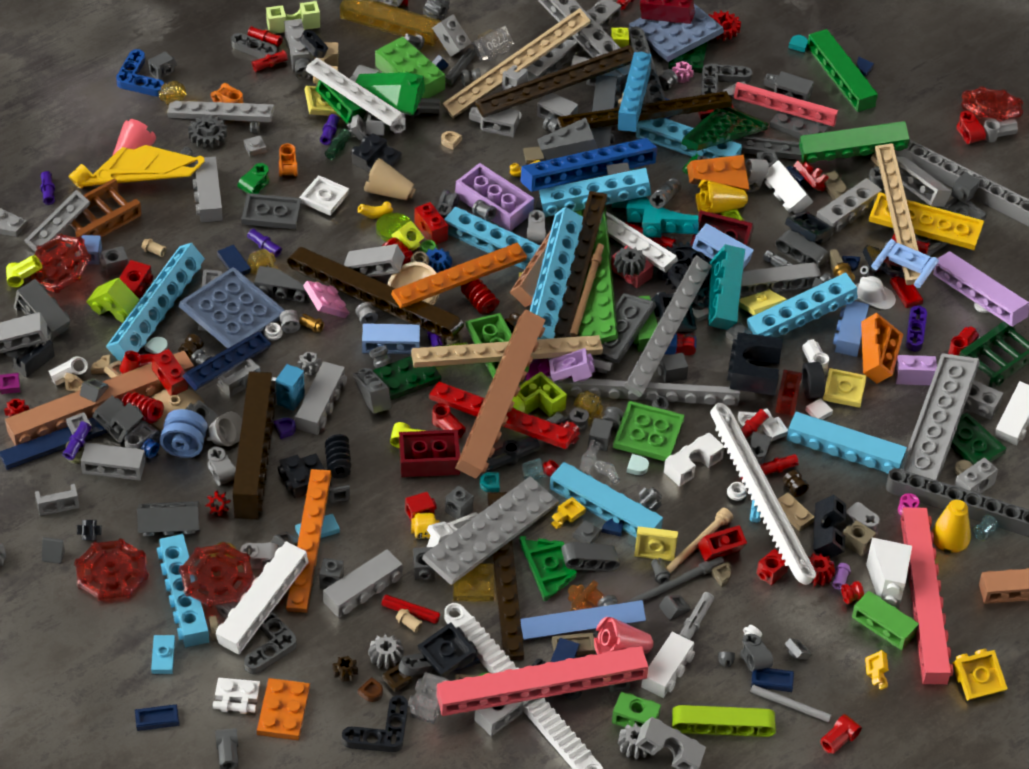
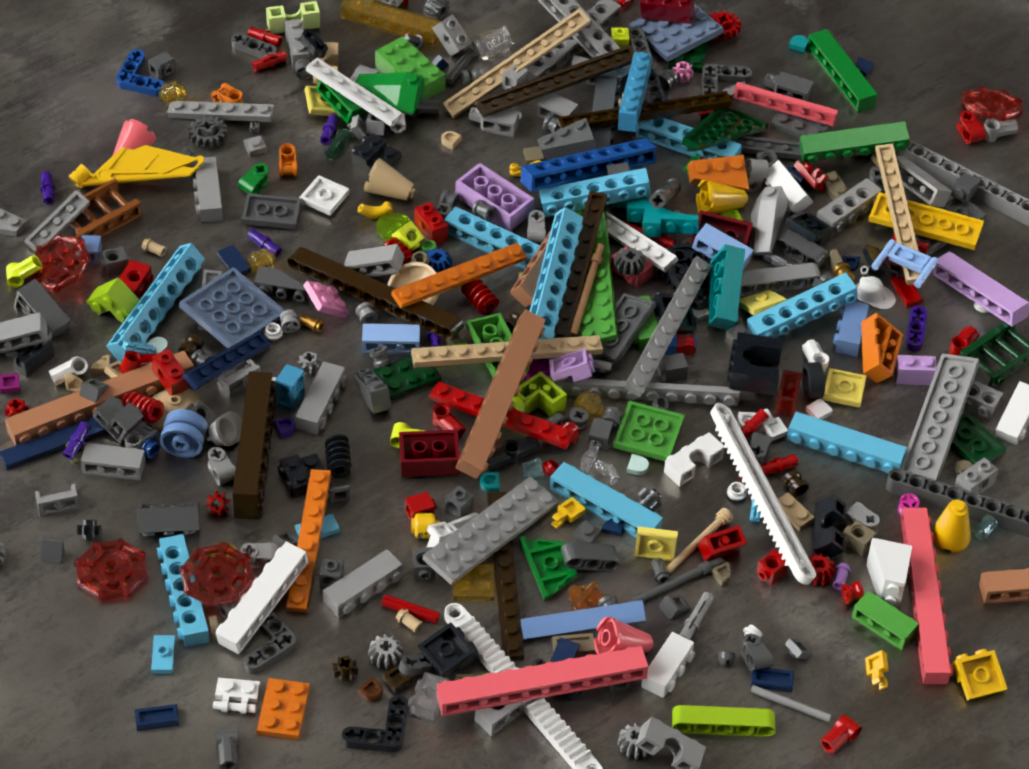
(74, 421): light grey plate -> none
(140, 348): none -> medium azure axle
(628, 705): bright green brick -> none
(767, 218): none -> light grey wedge

